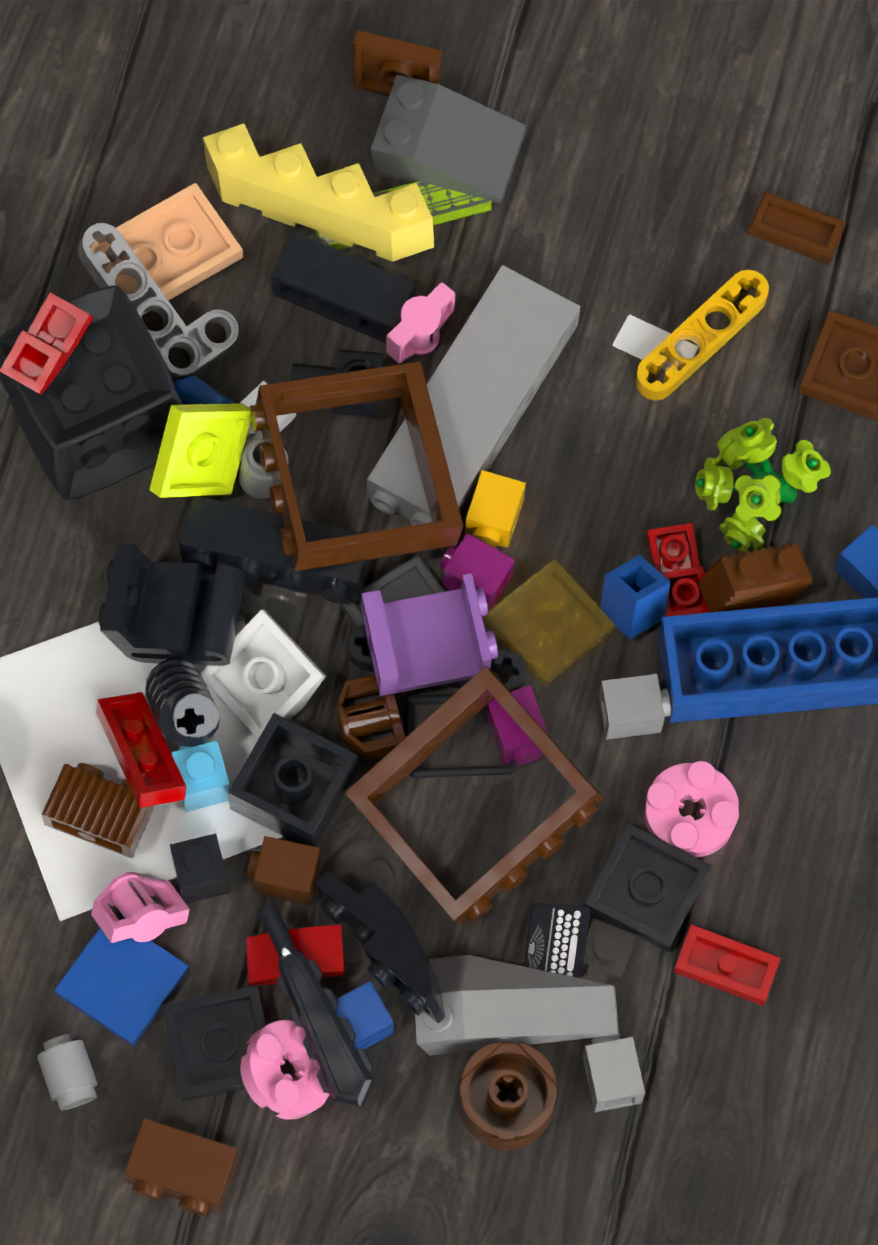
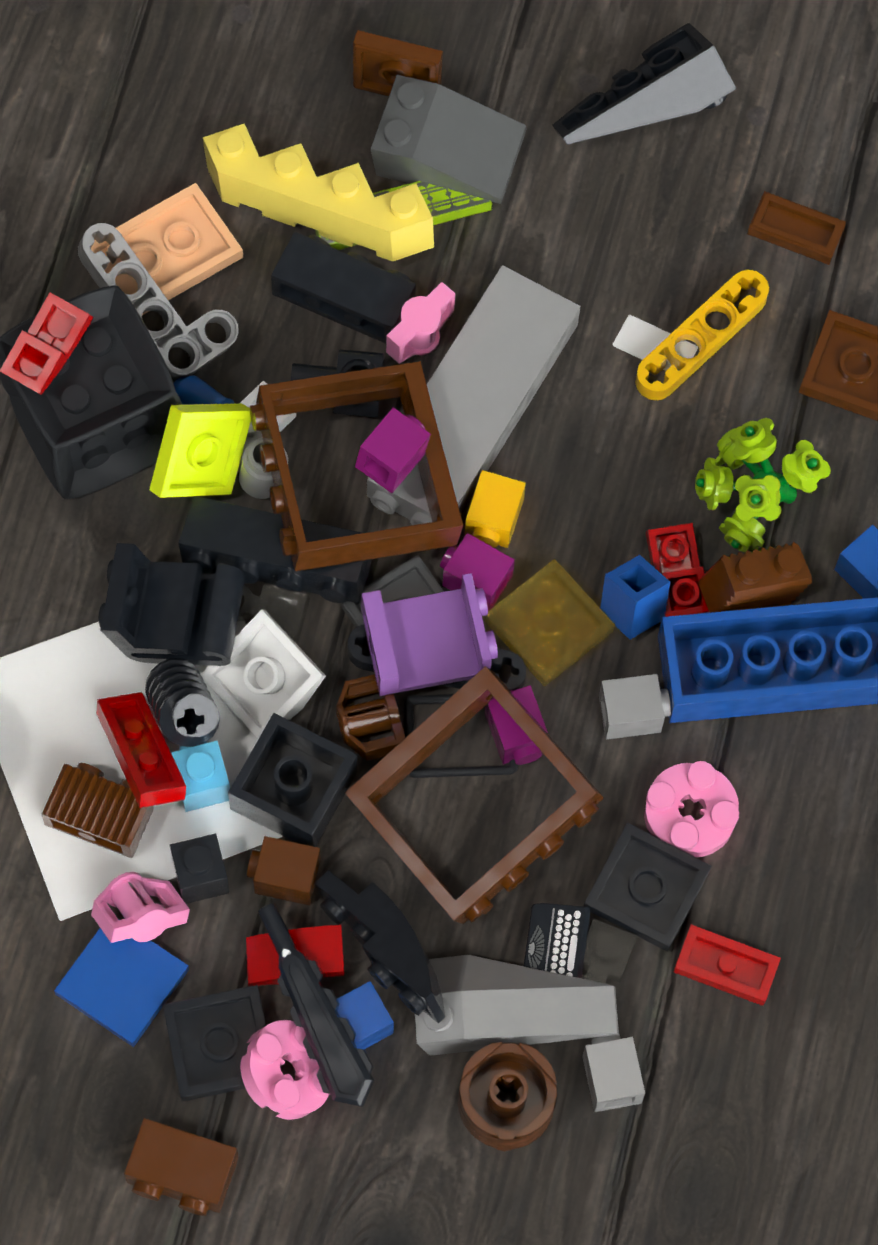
(67, 1072): light grey brick -> none
(393, 449): none -> magenta brick
(675, 80): none -> wedge

